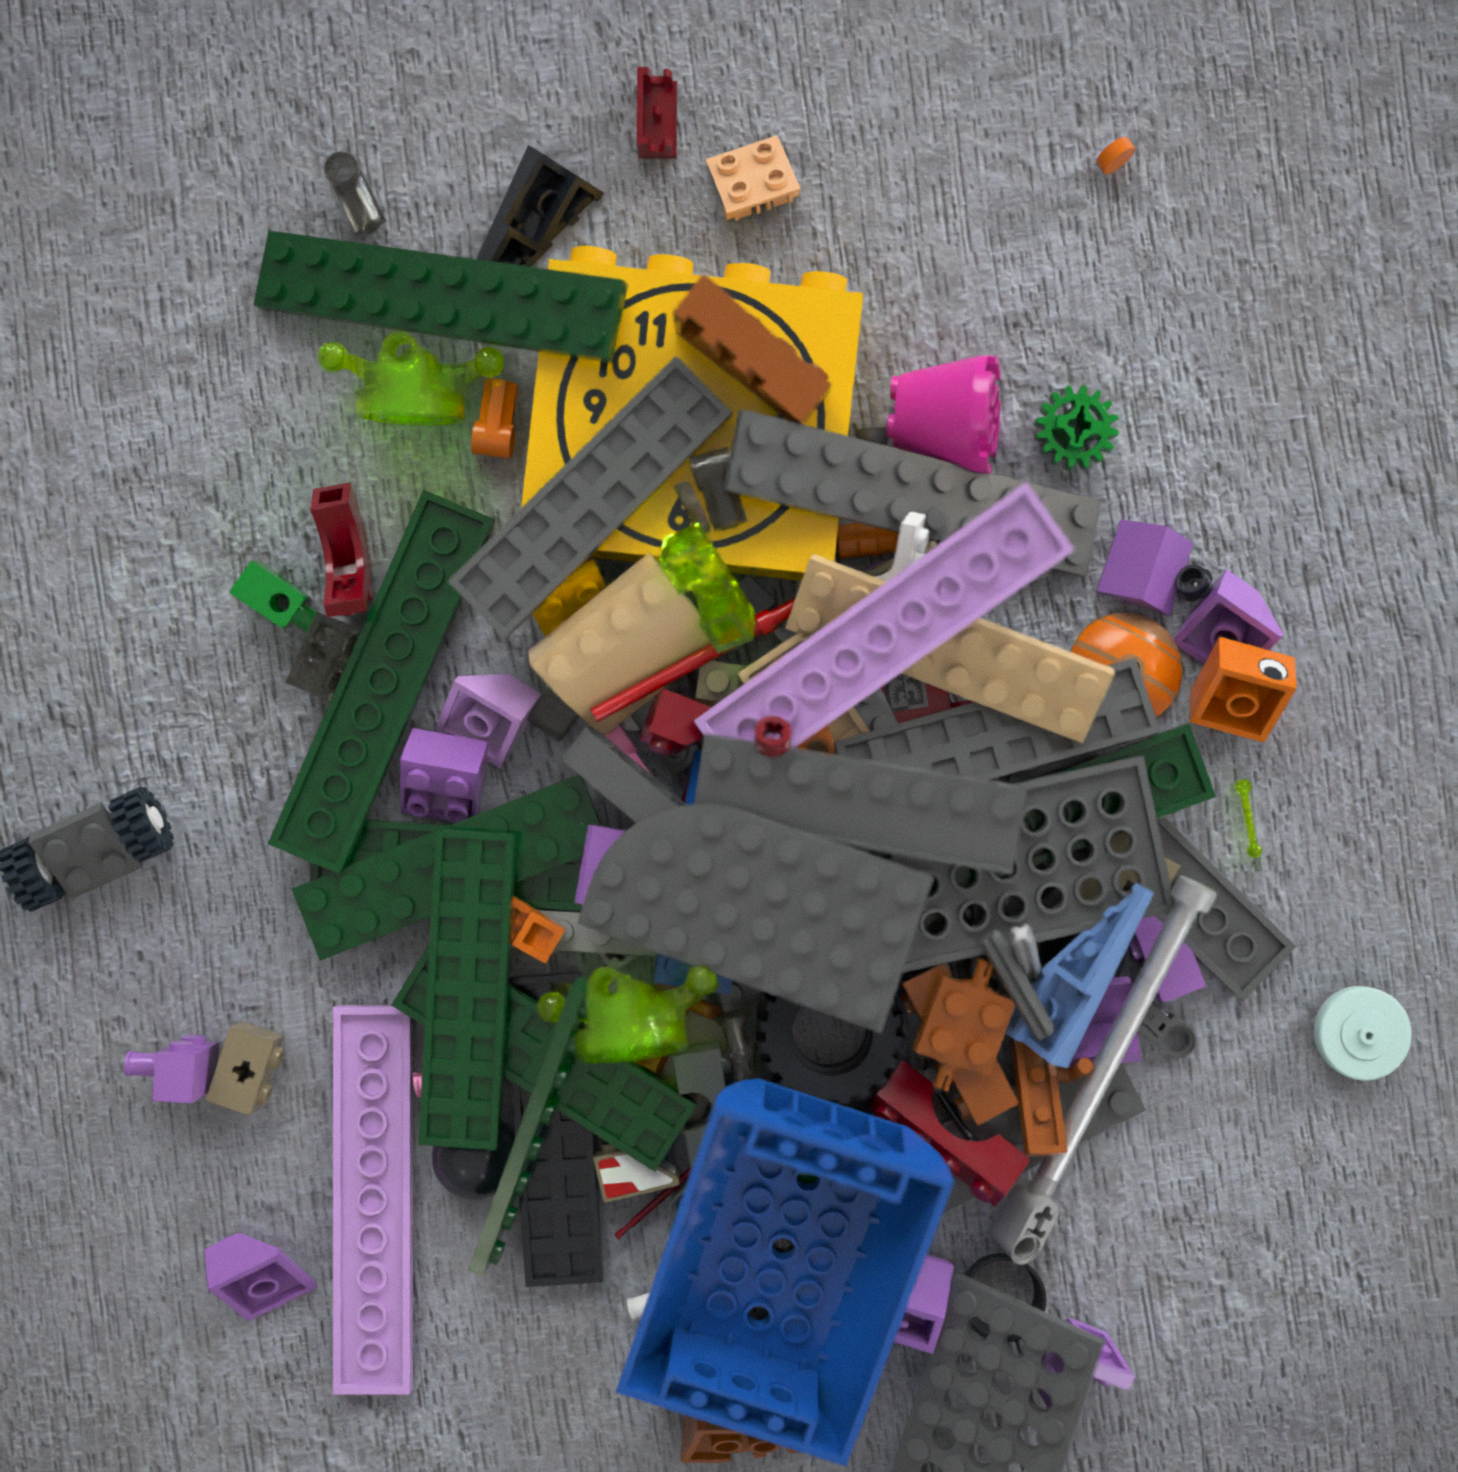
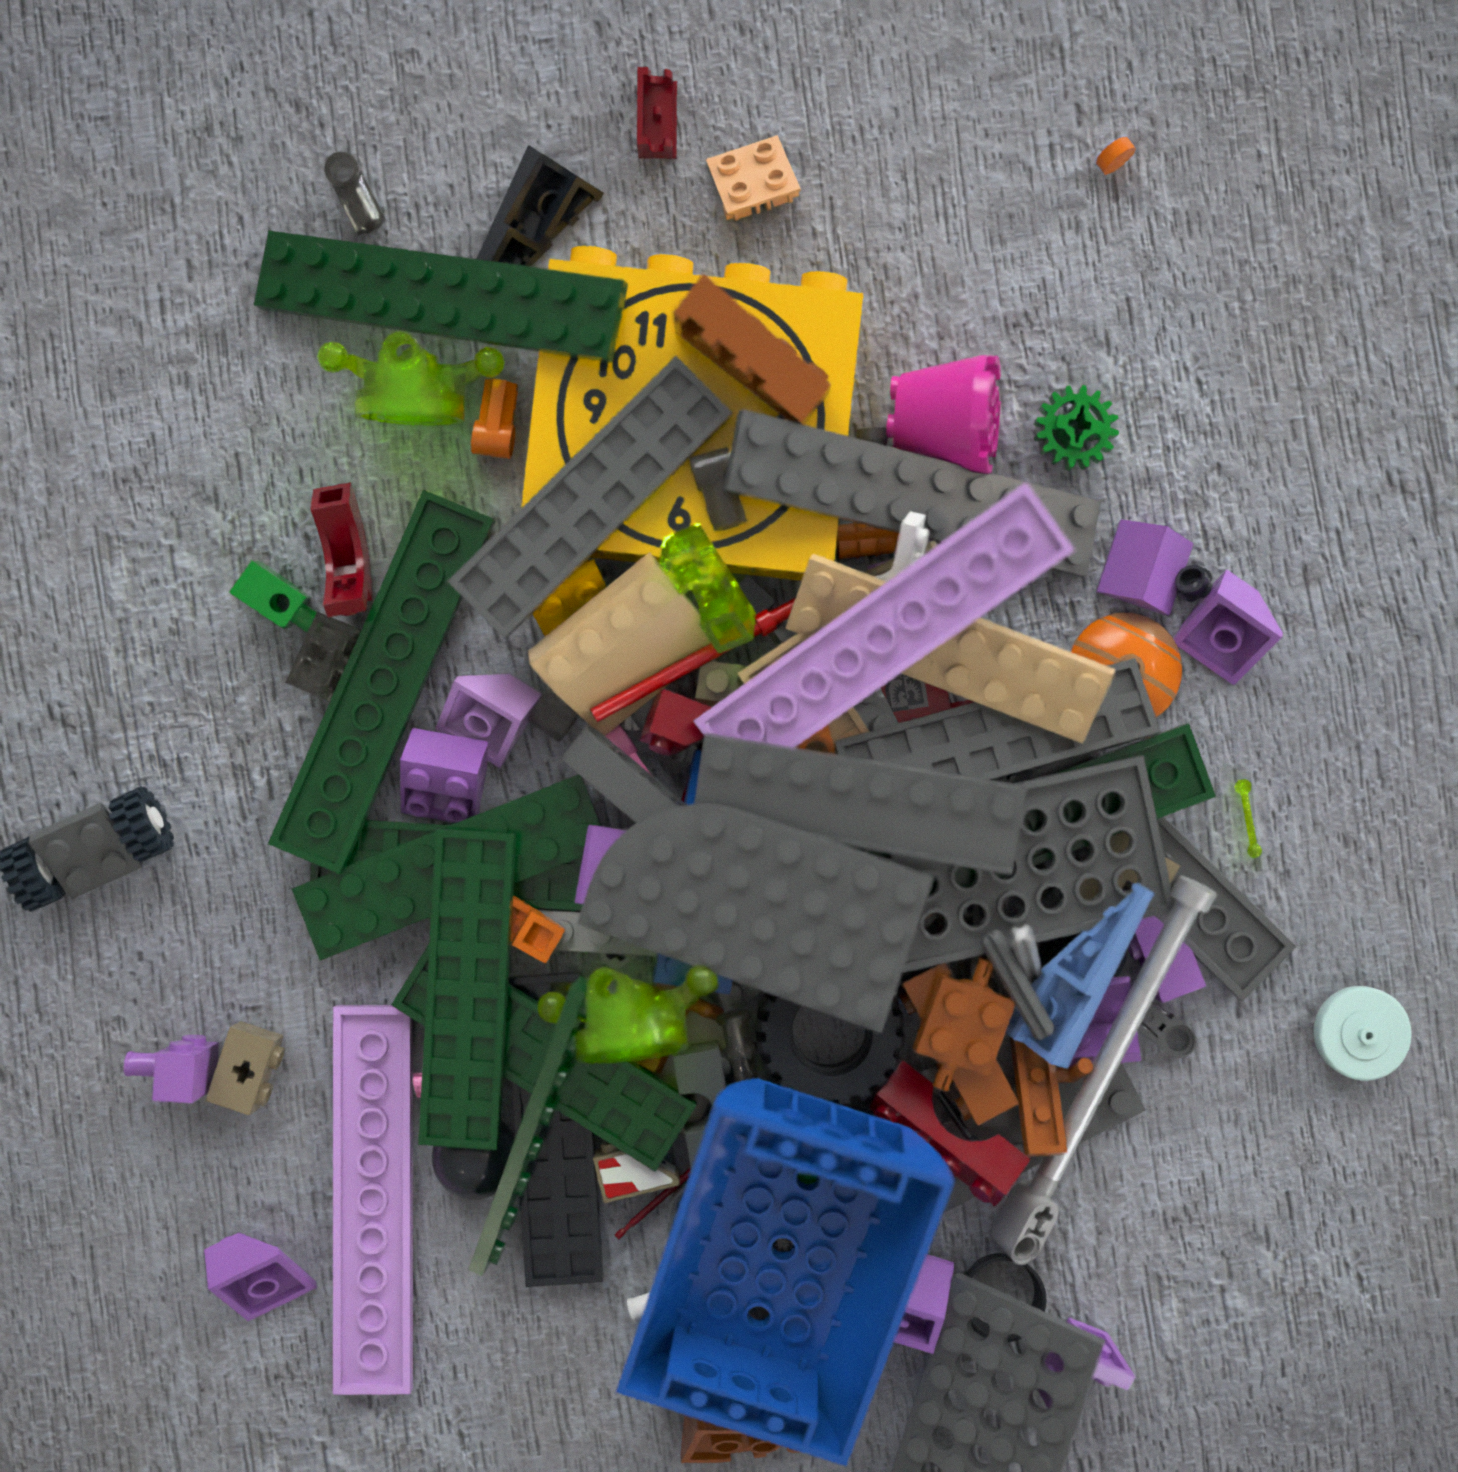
(692, 505): clear smoke tile -> none
(773, 725): dark red bush -> none
(1242, 689): orange brick -> none

